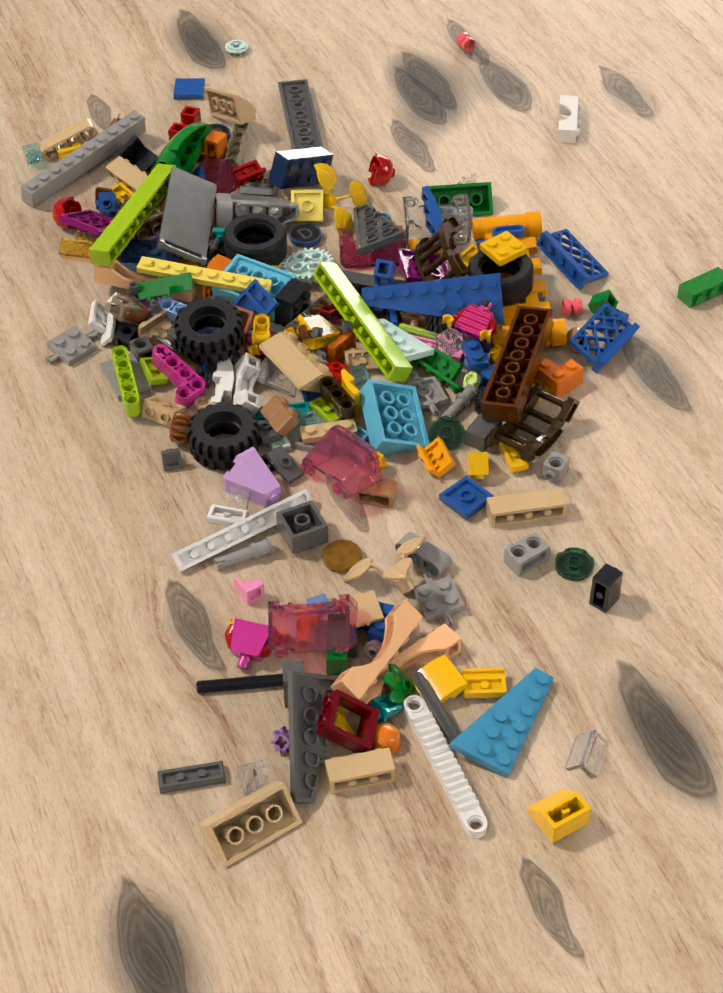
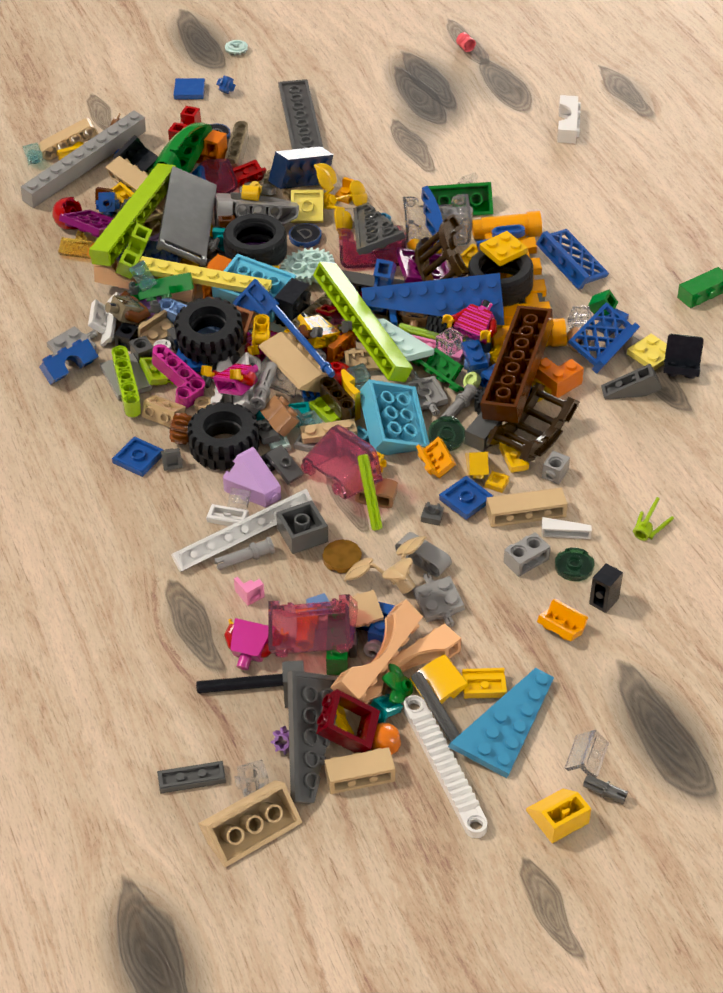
(81, 353): none -> blue arch
(134, 250): none -> lime arch
(137, 456): none -> blue tile
(143, 276): none -> clear light blue bracket
(155, 340): dark brown axle -> none
(225, 220): none -> reddish brown tile
(226, 84): none -> blue gear
(229, 106): tan slope -> none
(233, 380): none -> torso
(251, 191): none -> yellow piece
(262, 391): none -> light grey pin
(324, 366): none -> blue bar
(344, 190): none -> light orange bracket
(370, 493): none -> lime axle
(381, 170): red cylinder -> none
(432, 514): none -> dark grey tile
(497, 481): none -> yellow tile
(563, 620): none -> light orange bracket
(565, 529): none -> white piece
(572, 306): coral wheel -> none
(579, 316): none -> clear brick
(605, 789): none -> dark grey axle
(633, 384): none -> dark grey slope
(644, 530): none -> lime plant
(649, 351): none -> light yellow plate
(683, 355): none -> black bracket

